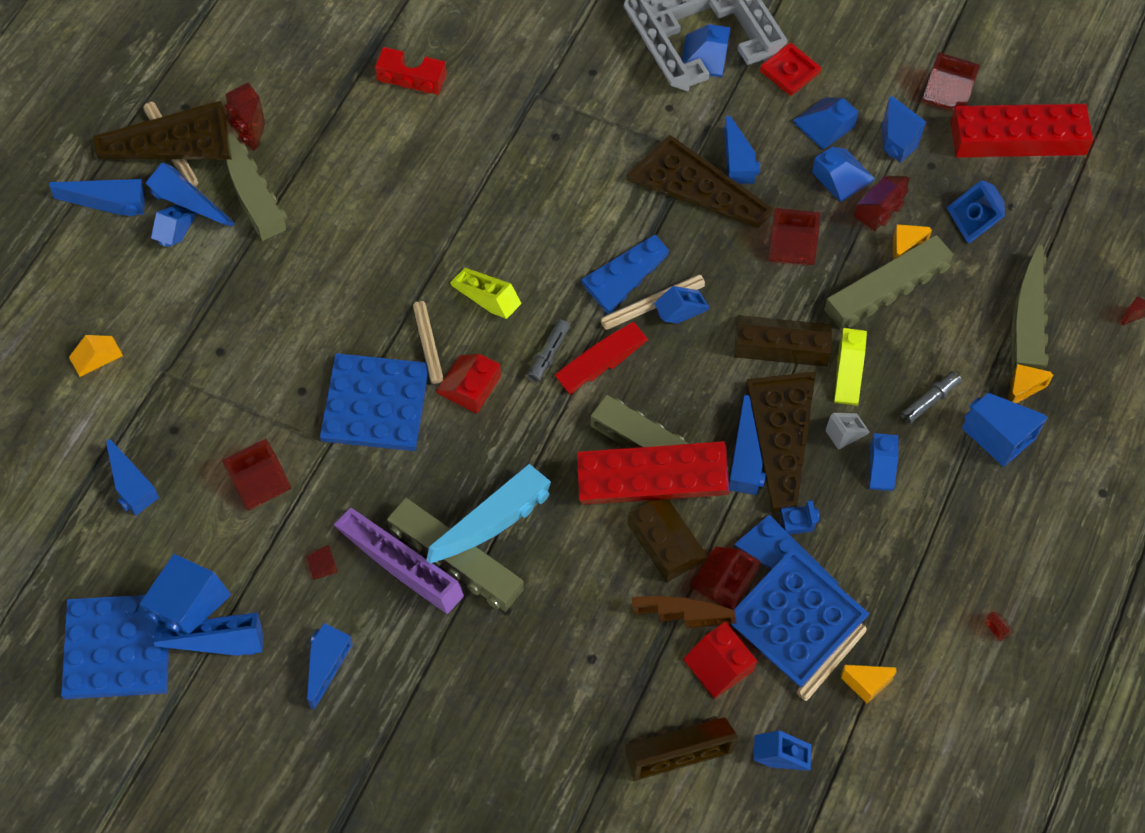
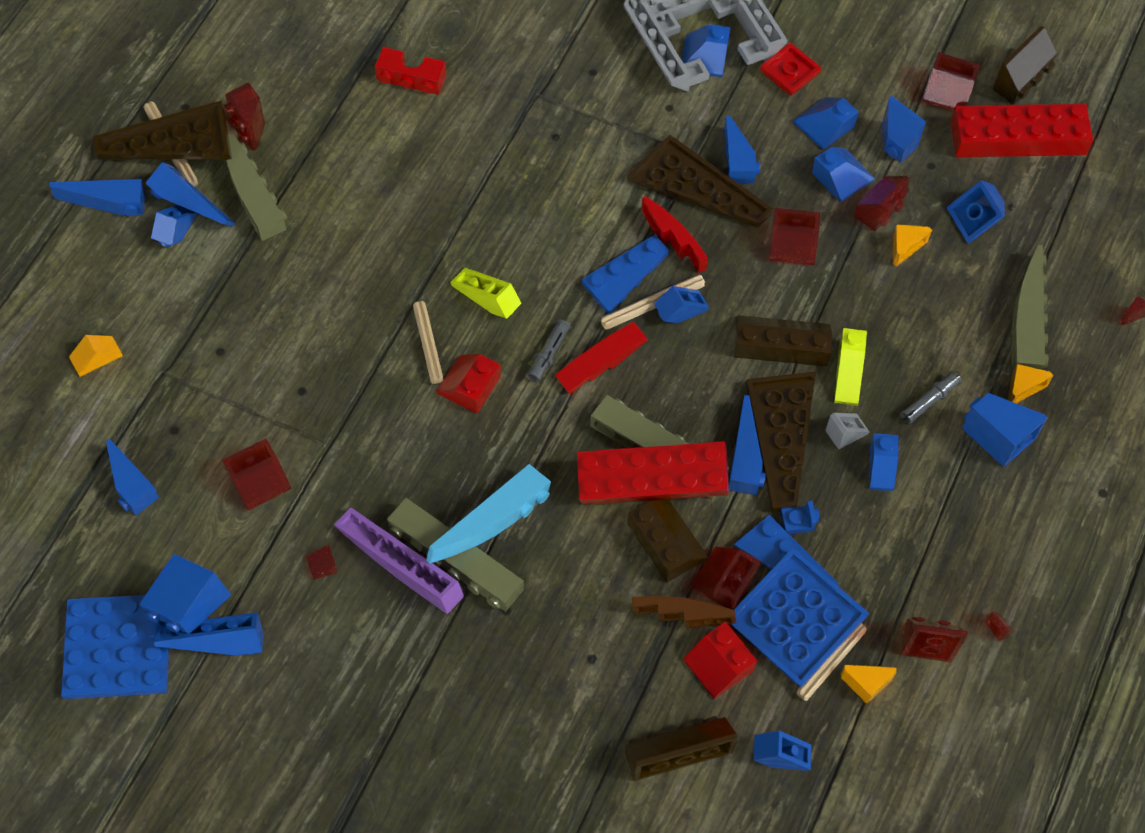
(326, 656): blue slope -> none
(375, 402): blue plate -> none
(671, 230): none -> red slope
(888, 283): olive brick -> none
(932, 639): none -> clear red slope
(1026, 66): none -> slope

